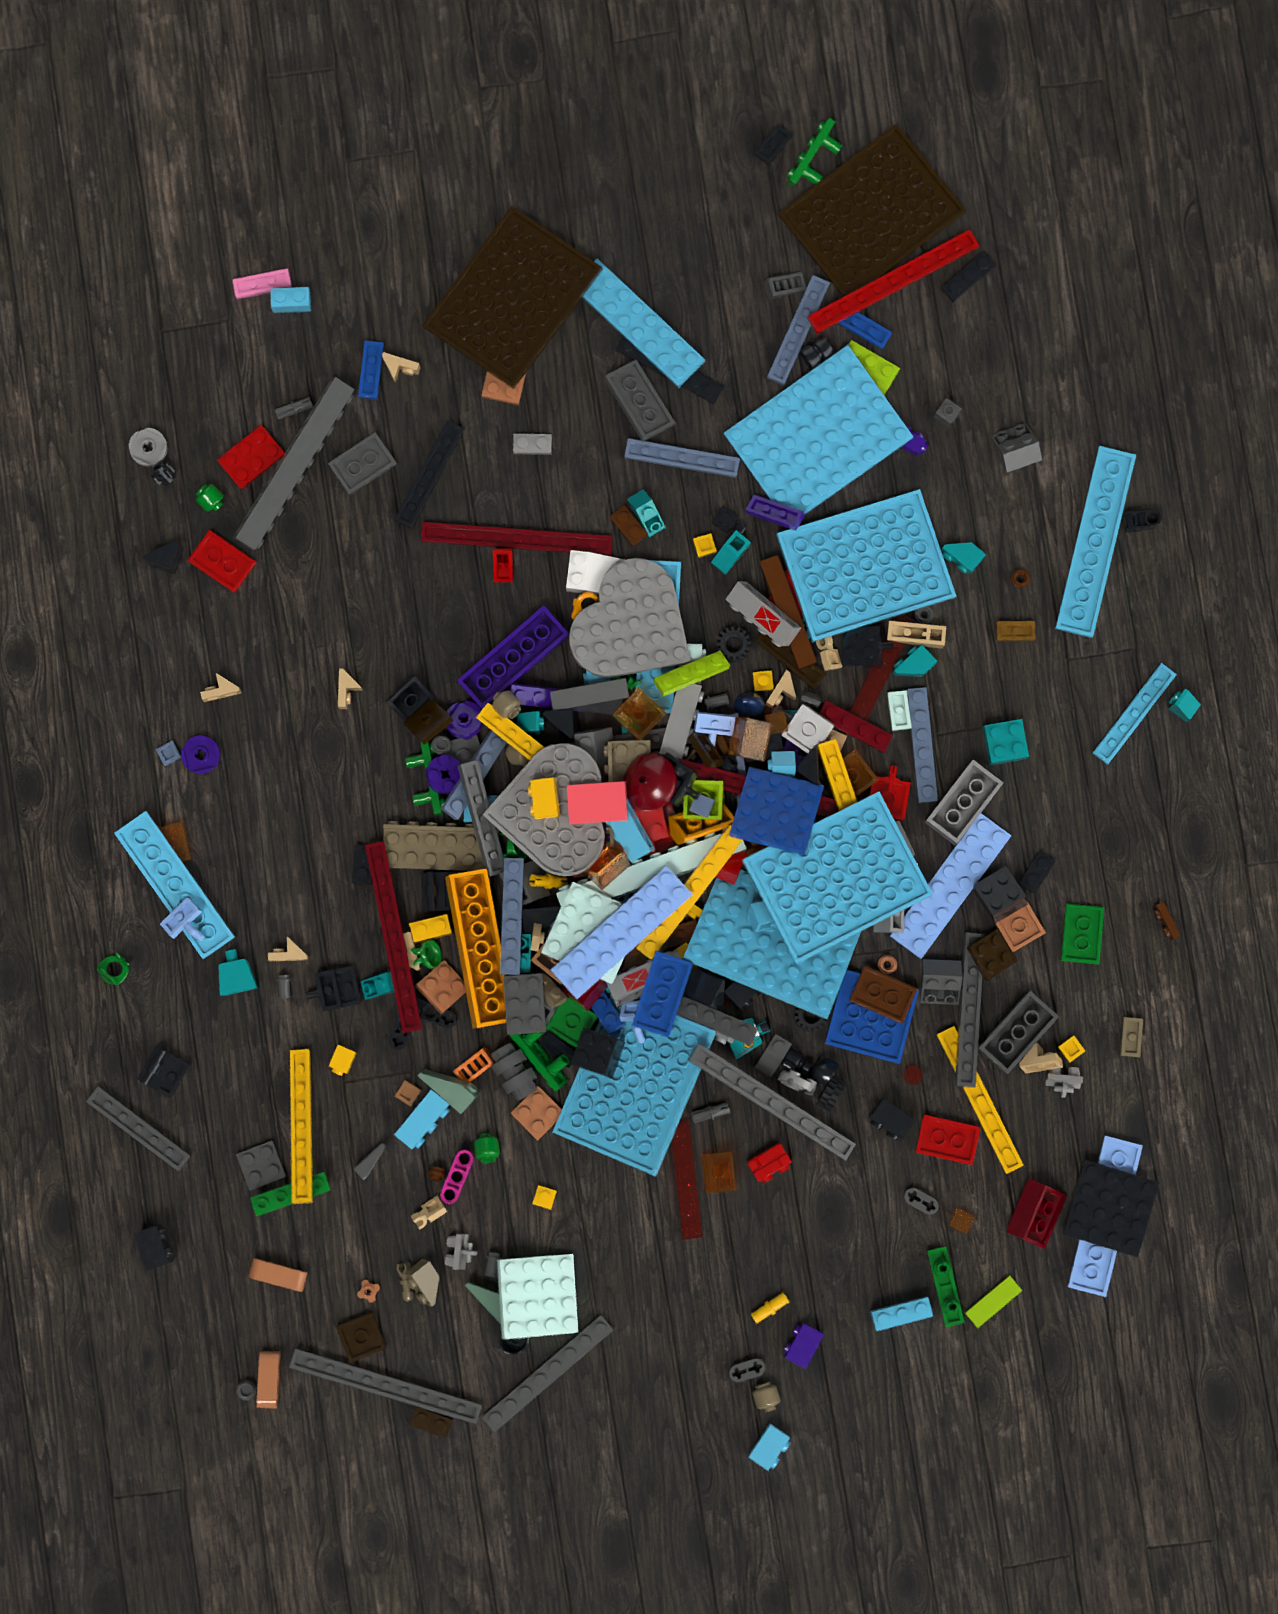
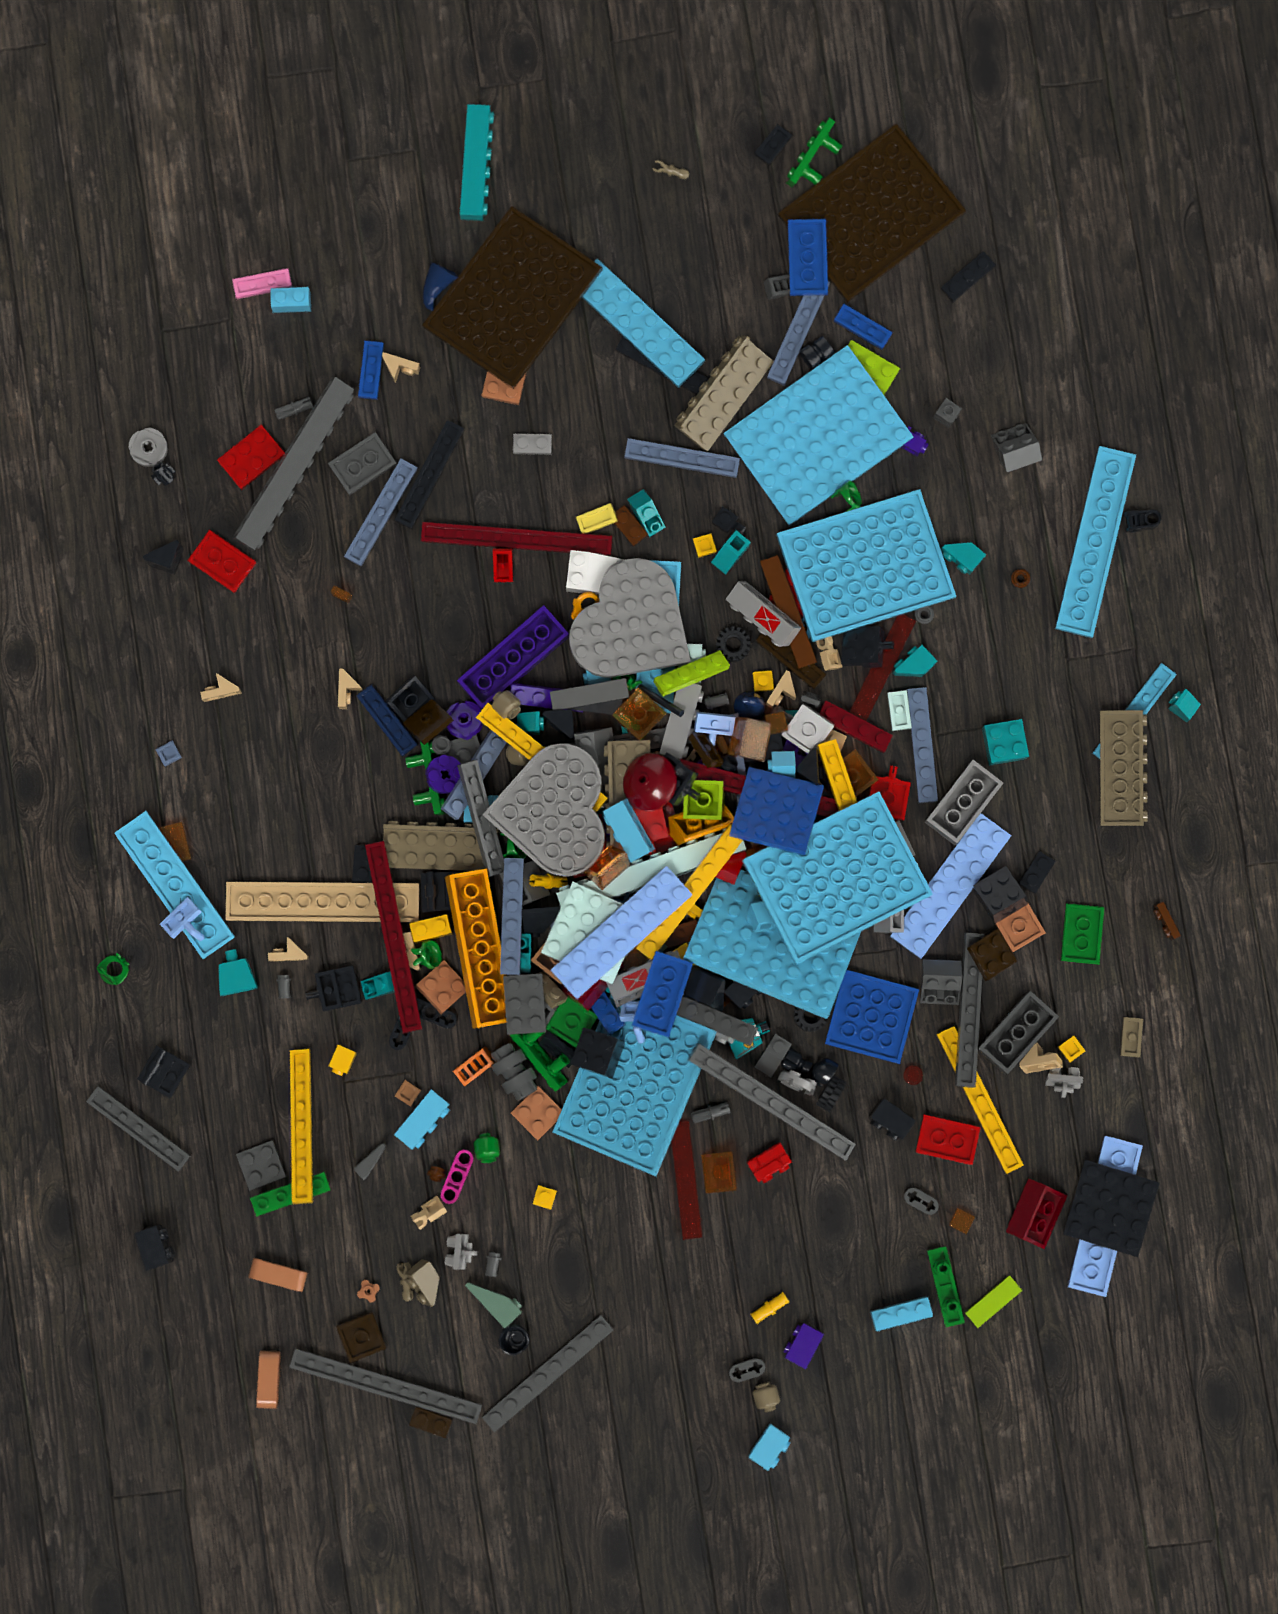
(191, 749): dark purple plate -> none
(209, 497): green head -> none
(246, 1390): dark grey plate -> none
(315, 902): none -> tan plate
(341, 594): none -> clear orange tile
(381, 512): none -> sand blue plate
(386, 720): none -> dark blue tile
(436, 281): none -> dark blue hat
(453, 1090): sand green slope -> none
(475, 162): none -> teal brick
(537, 937): tan plate -> none
(537, 1296): light aqua plate -> none
(544, 798): yellow brick -> none
(597, 519): none -> light yellow tile
(597, 802): coral tile -> none
(639, 400): dark grey plate -> none
(663, 702): none -> black bar
(671, 170): none -> dark tan piece
(702, 806): sand blue tile -> none
(723, 393): none -> dark tan bracket
(775, 512): dark purple plate -> none
(807, 257): none -> blue plate
(846, 490): none -> green piece
(883, 994): reddish brown tile -> none
(892, 960): nougat plate -> none
(893, 281): red plate -> none
(917, 634): tan slope -> none
(1015, 631): pearl gold plate -> none
(1123, 768): none -> dark tan bracket

